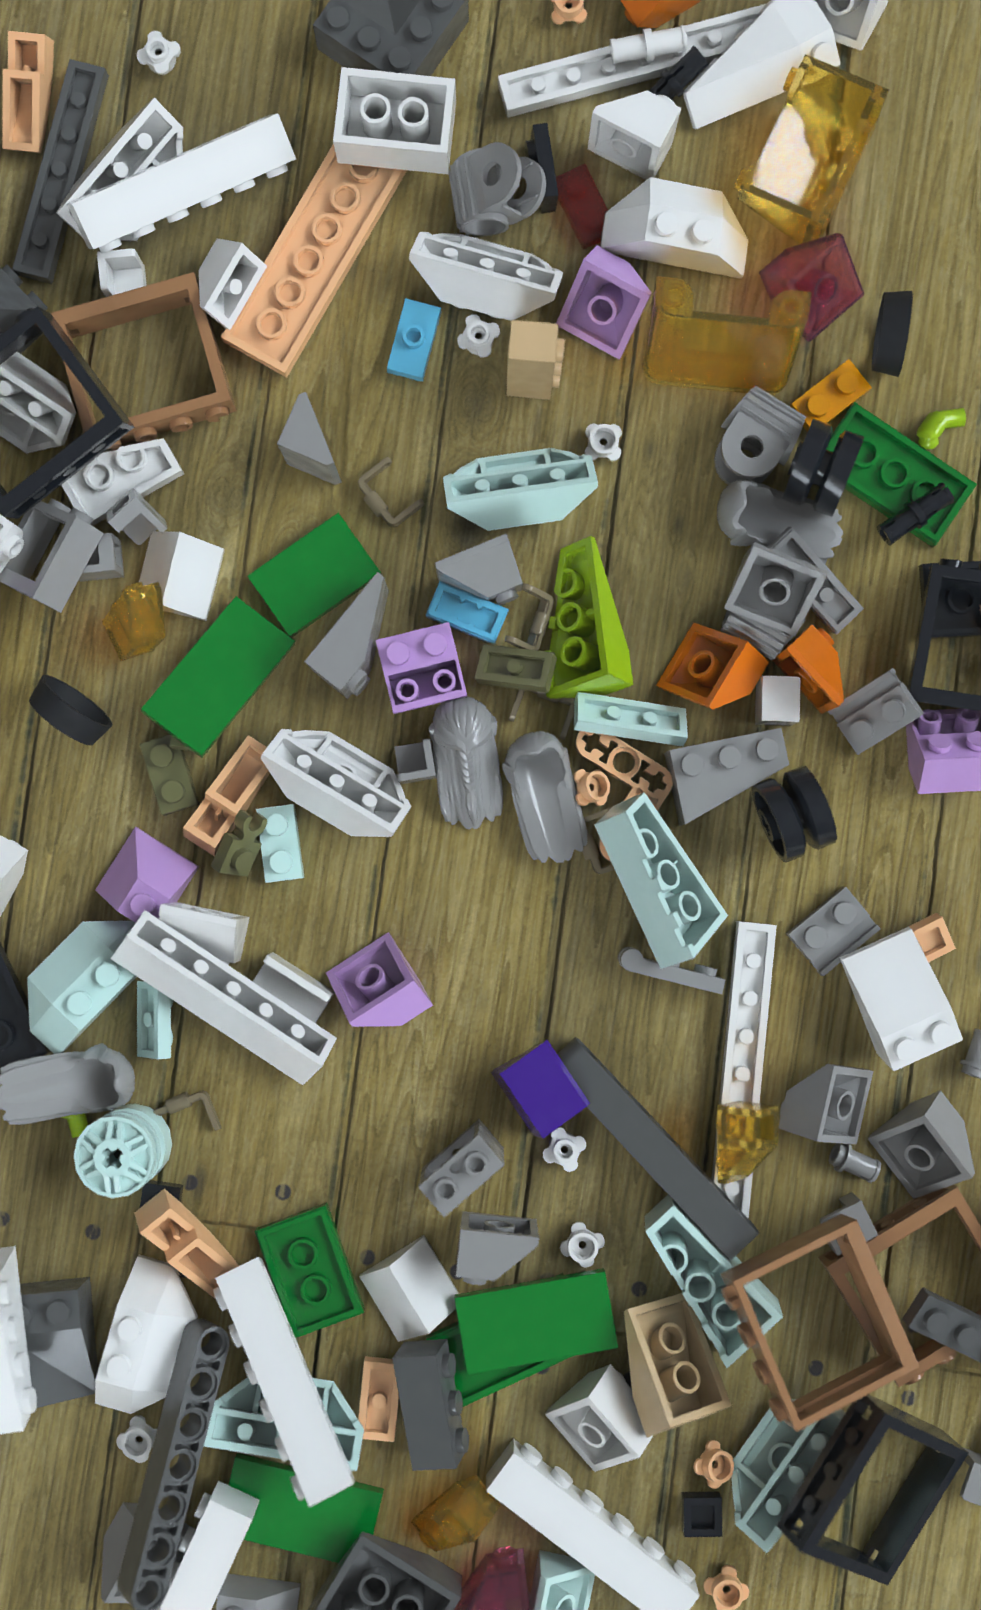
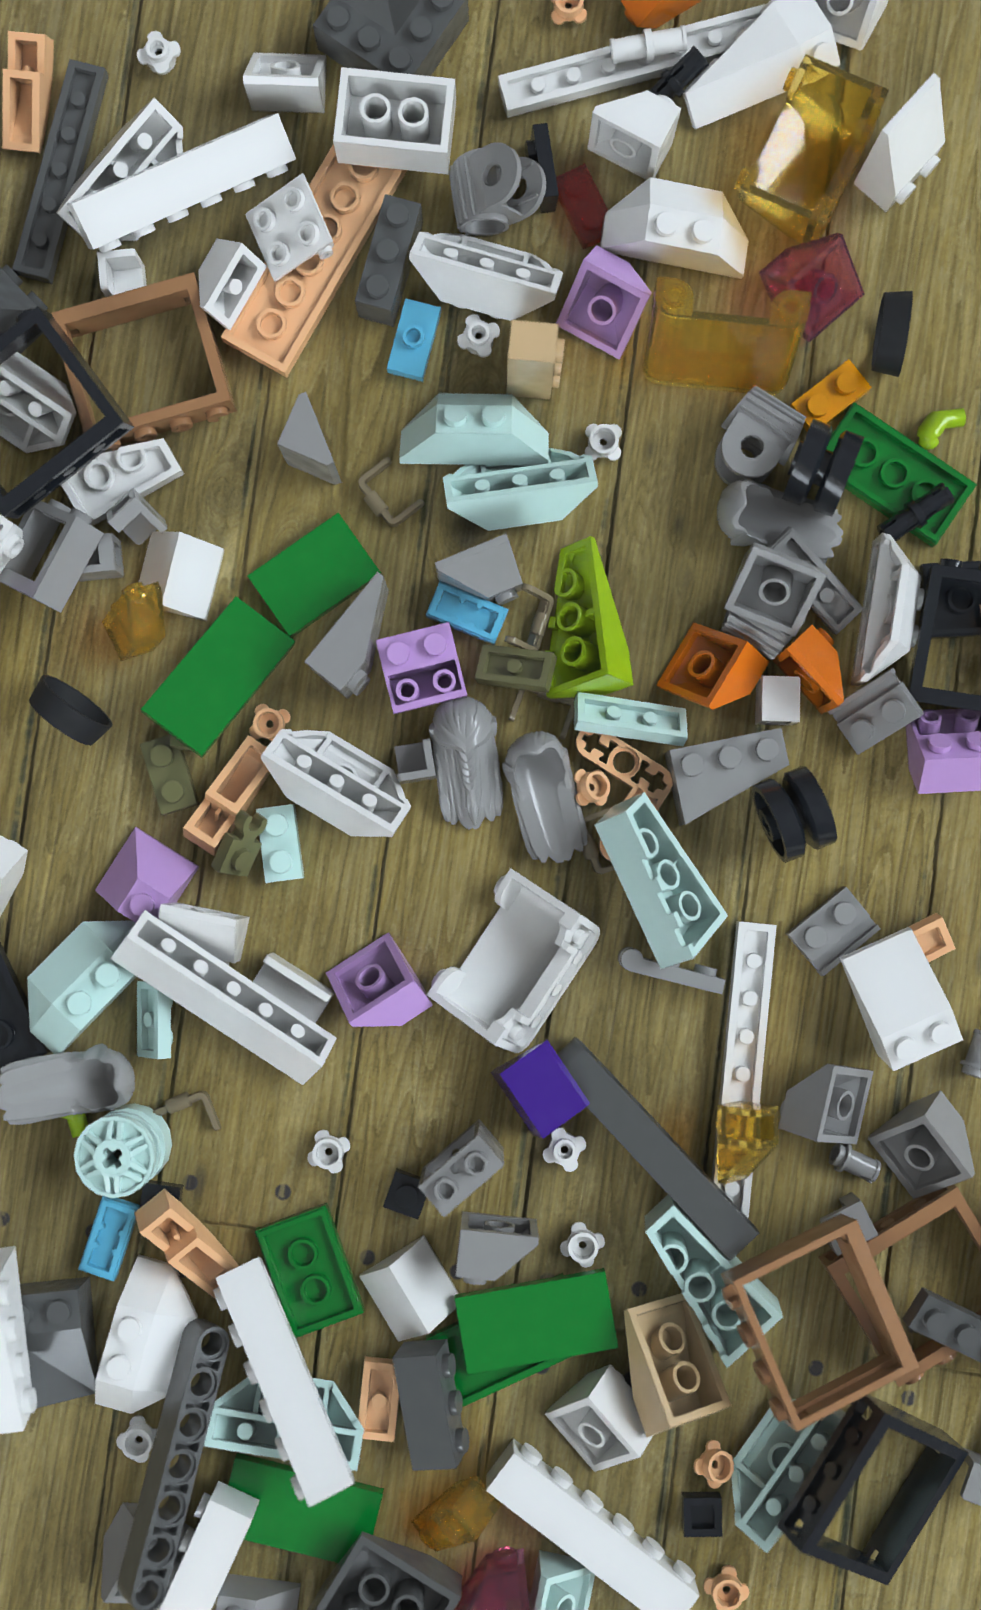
(109, 1238): none -> medium azure plate
(263, 715): none -> light nougat plate
(286, 82): none -> white slope
(290, 228): none -> white hinge
(319, 1157): none -> white plate
(388, 260): none -> dark grey brick
(405, 1194): none -> black plate
(474, 432): none -> light aqua wedge
(517, 965): none -> white windscreen
(888, 611): none -> white wedge
(905, 148): none -> white slope

